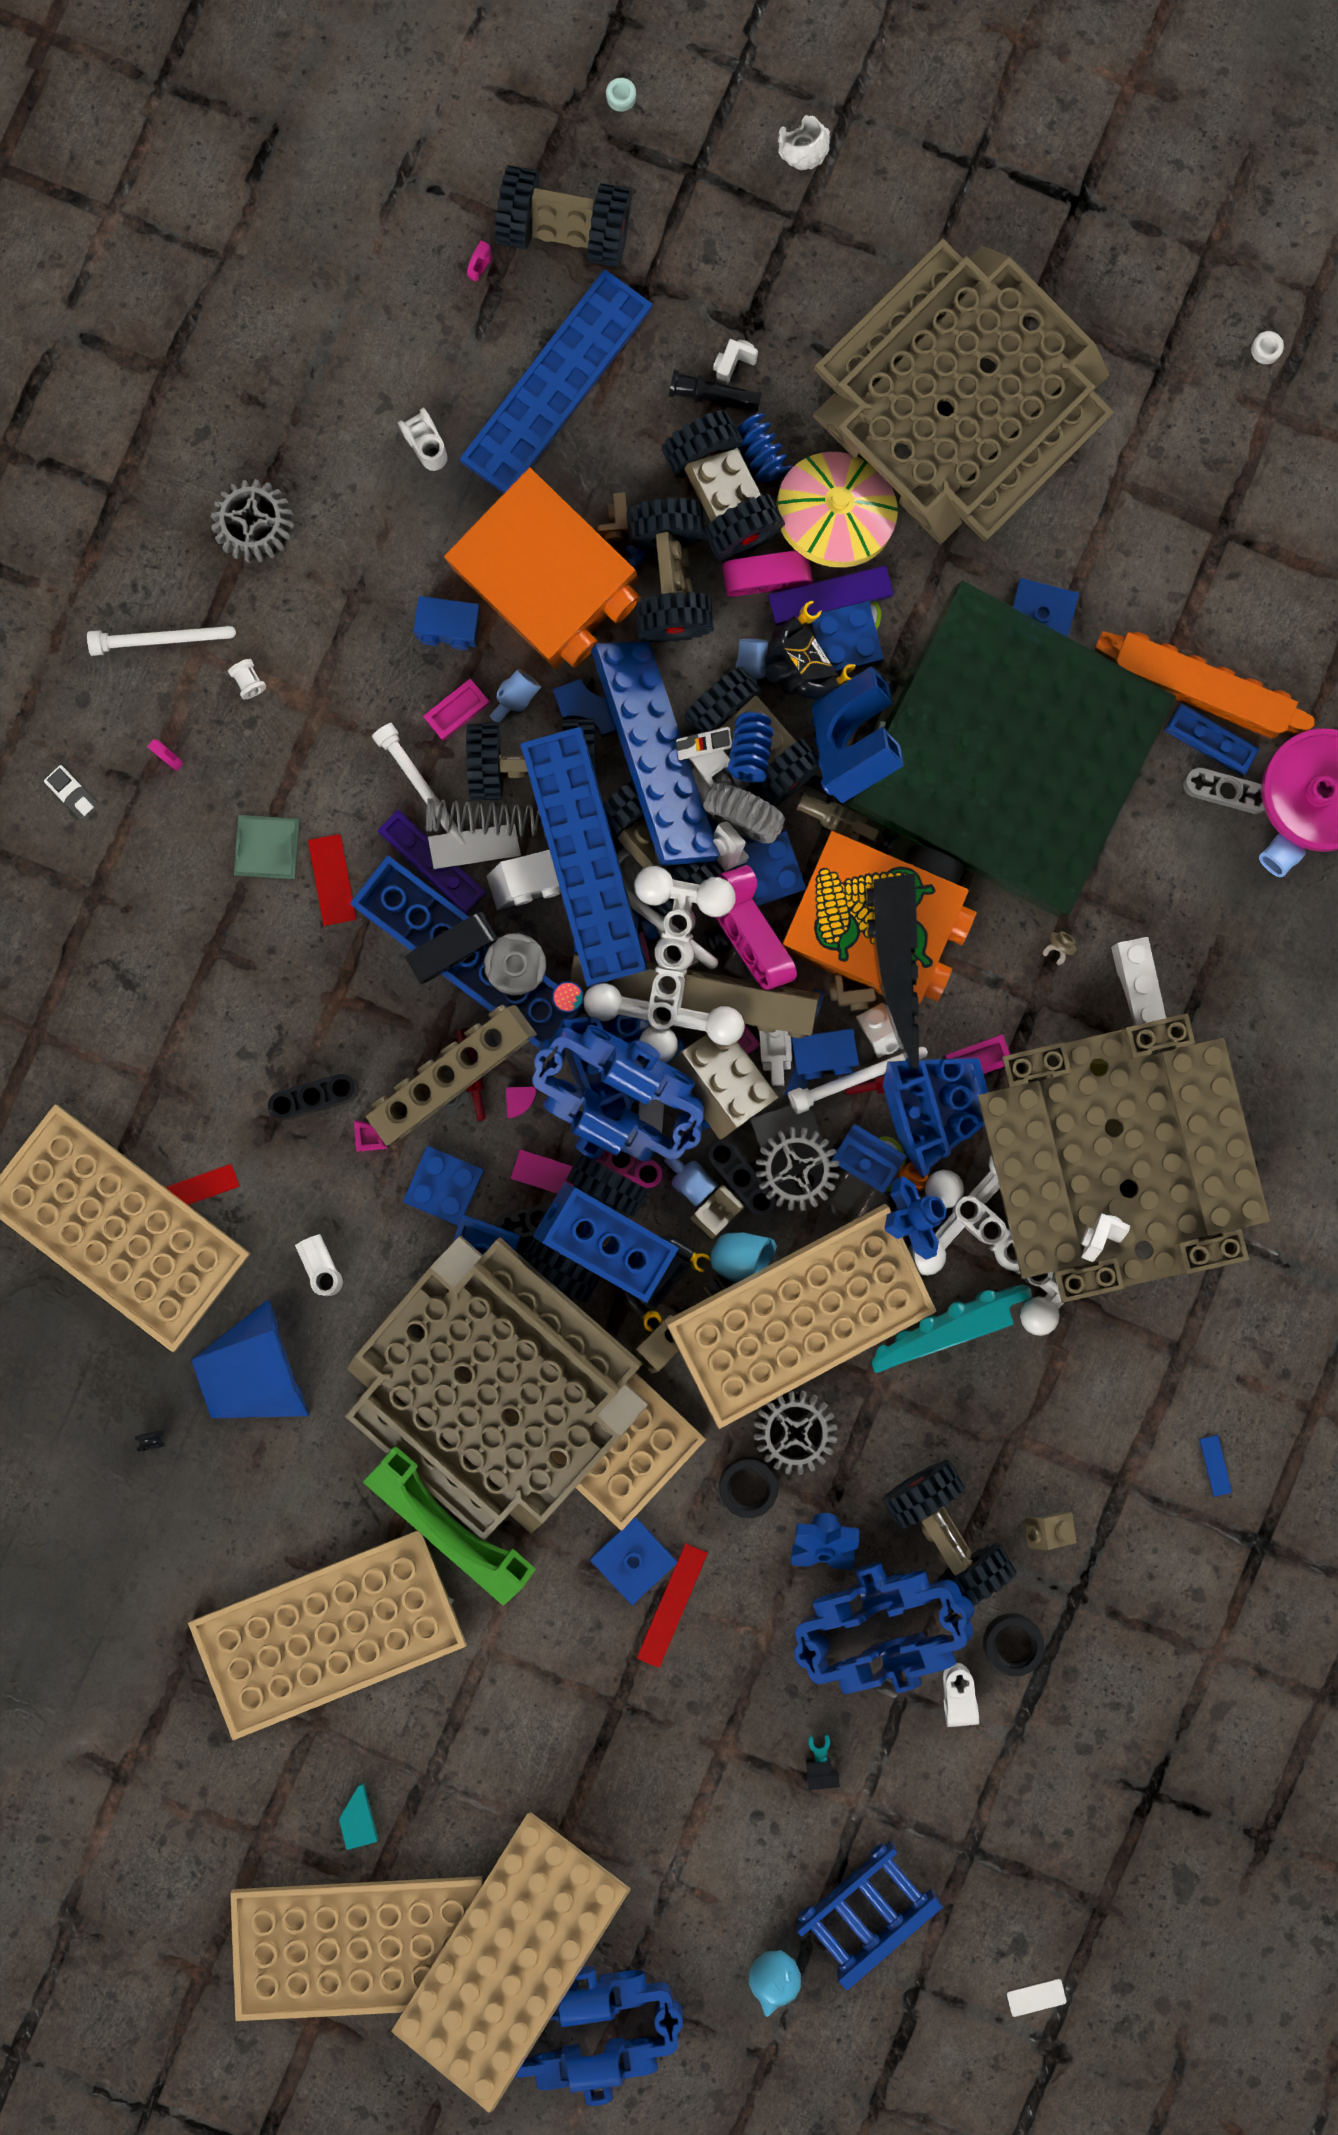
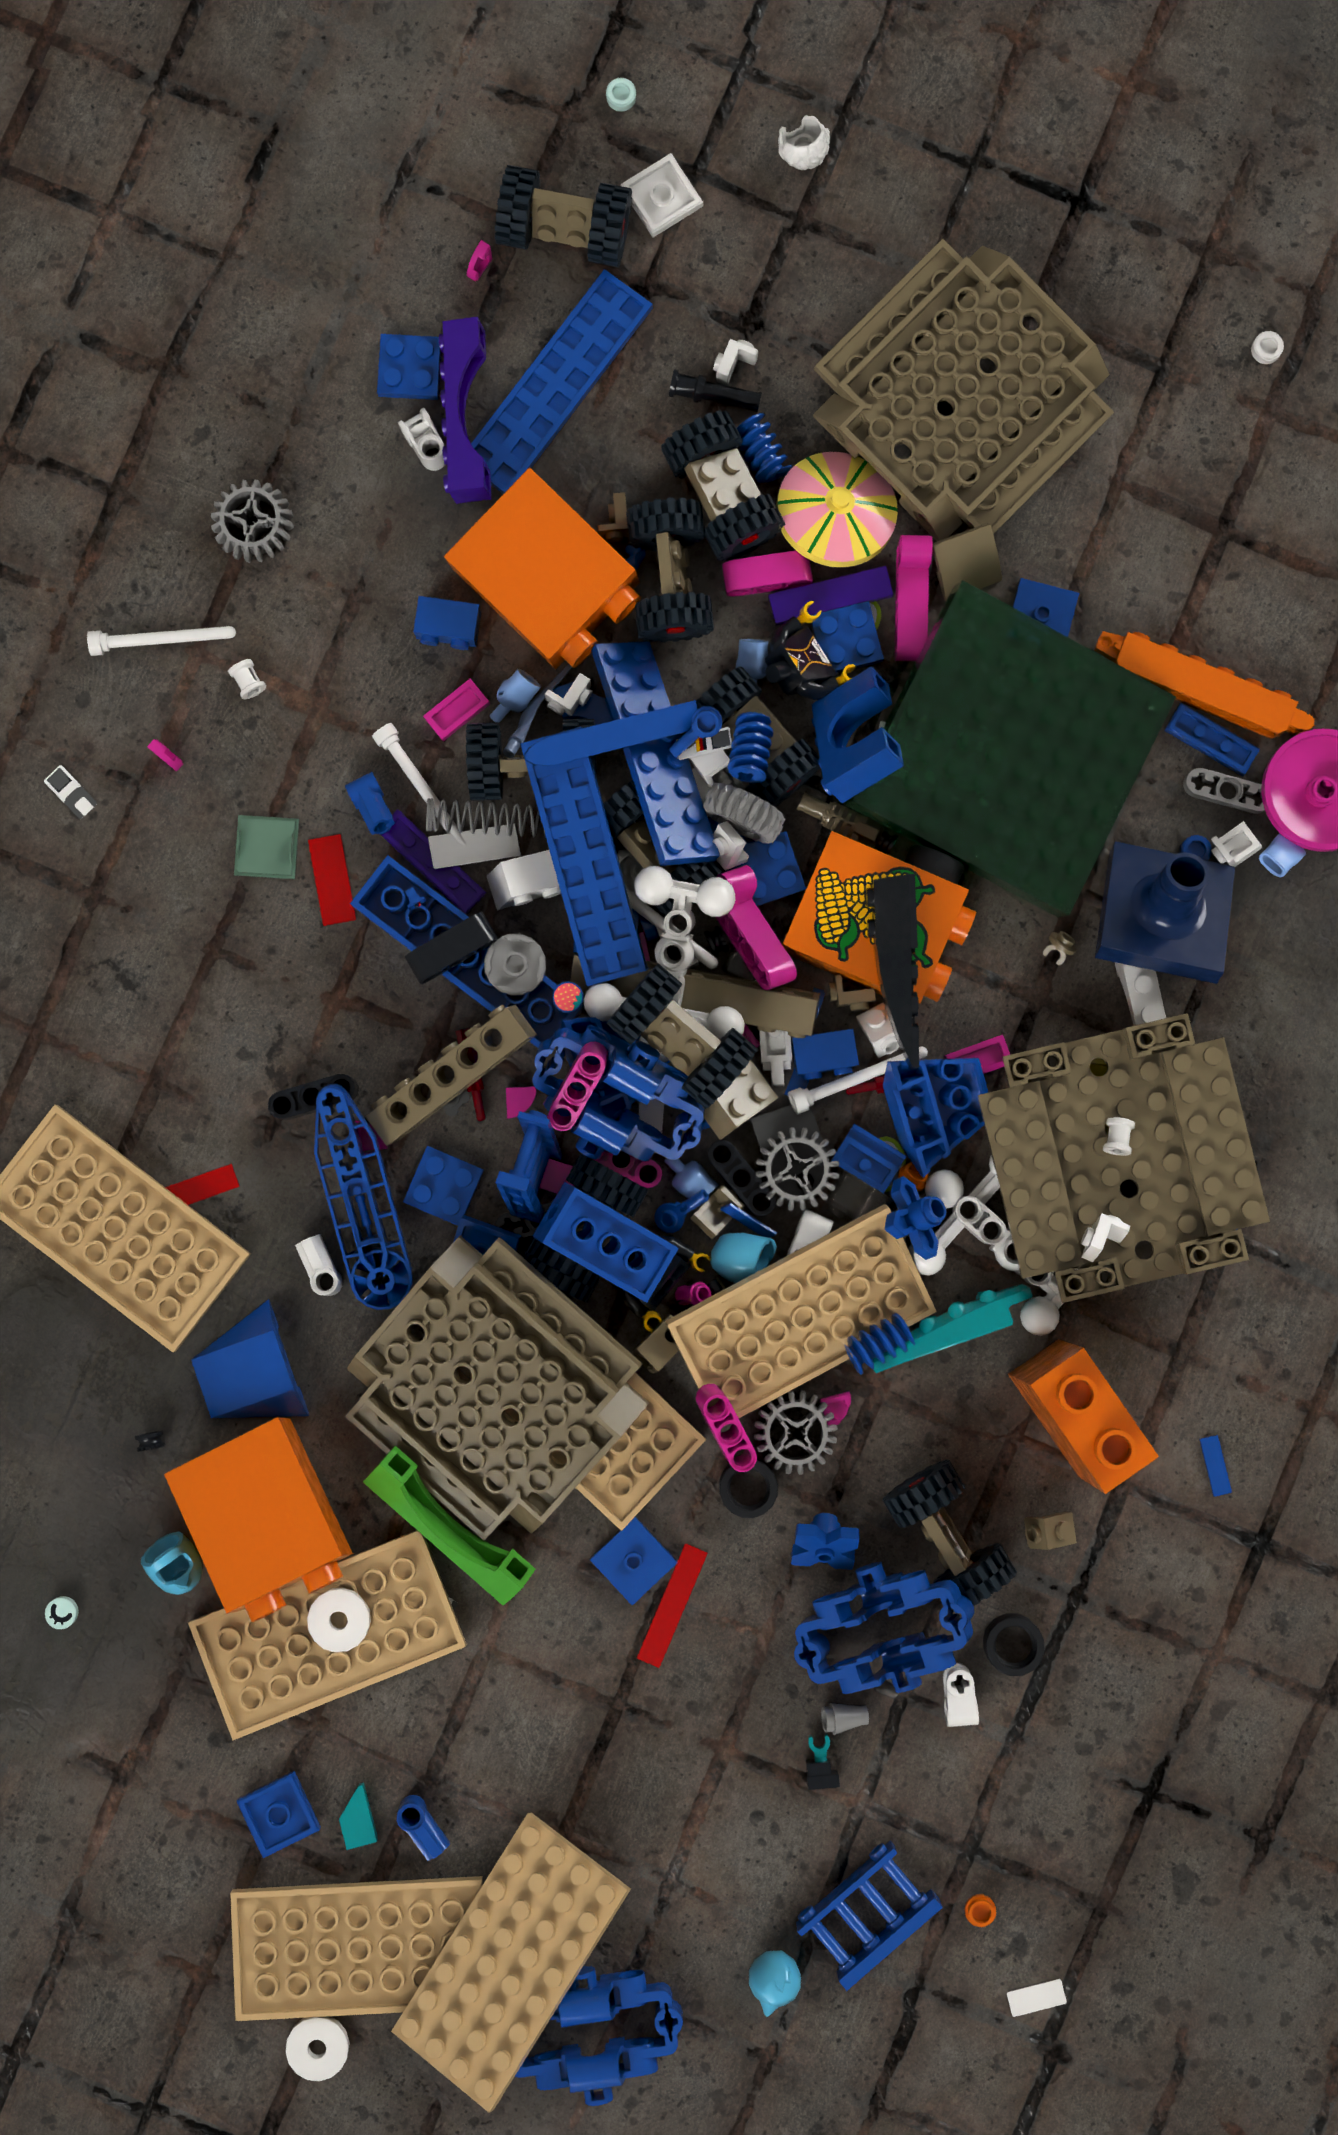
(61, 1612): none -> light aqua tile
(173, 1564): none -> medium azure piece
(260, 1518): none -> orange brick
(278, 1814): none -> blue plate
(311, 2065): none -> white tile
(336, 1638): none -> white tile
(353, 1182): none -> blue beam
(369, 800): none -> blue piece
(409, 367): none -> blue plate
(414, 898): none -> blue piece
(422, 1830): none -> blue piece
(464, 353): none -> dark purple arch
(522, 1184): none -> blue fence
(528, 714): none -> sand blue piece
(577, 694): none -> white bracket
(579, 1072): none -> dark pink beam
(612, 735): none -> blue piece
(662, 195): none -> white tile
(672, 1216): none -> blue plate
(682, 1037): none -> black plate
(692, 1294): none -> dark pink pin
(705, 723): none -> blue plate
(732, 1439): none -> dark pink beam
(748, 1220): none -> blue window
(809, 1229): none -> white piece
(838, 1405): none -> dark pink tile
(842, 1717): none -> light grey cone
(878, 1342): none -> blue piece
(912, 595): none -> dark pink beam
(967, 557): none -> dark tan slope
(980, 1910): none -> orange plate
(1083, 1415): none -> orange brick
(1118, 1136): none -> white bush
(1165, 912): none -> dark blue piece
(1197, 845): none -> blue tile
(1235, 845): none -> white bracket

